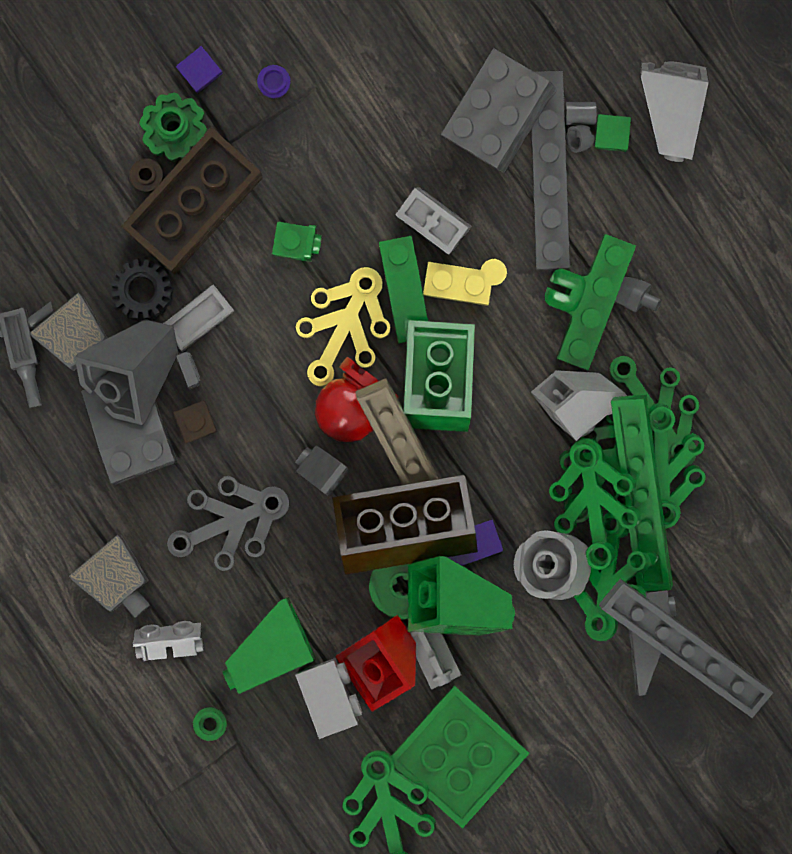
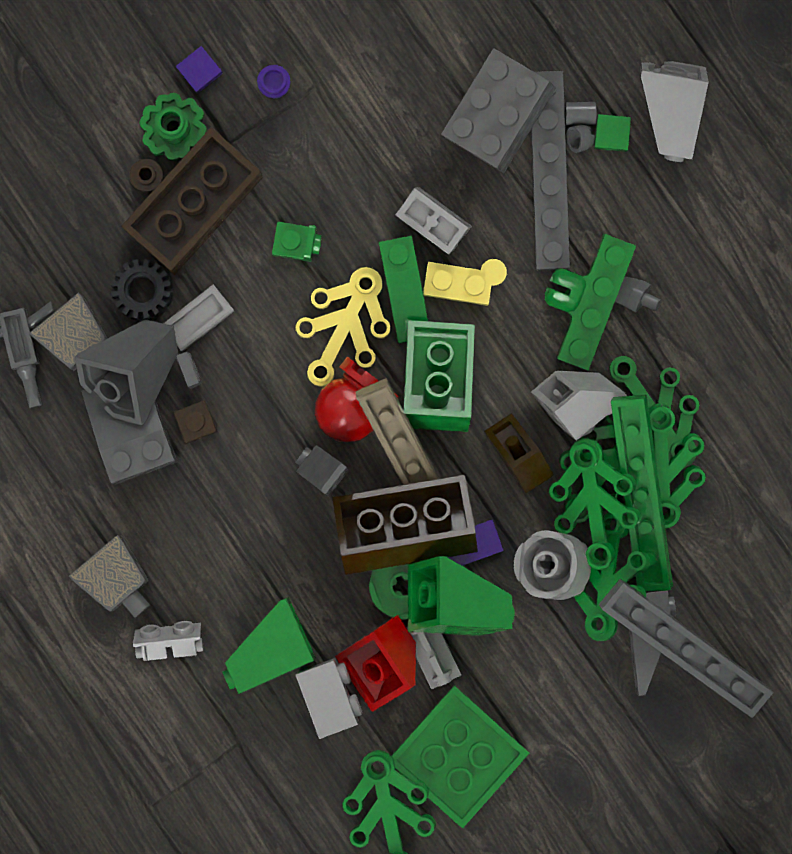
(202, 732): green plate -> none
(233, 520): dark grey plant -> none
(519, 453): none -> dark brown slope

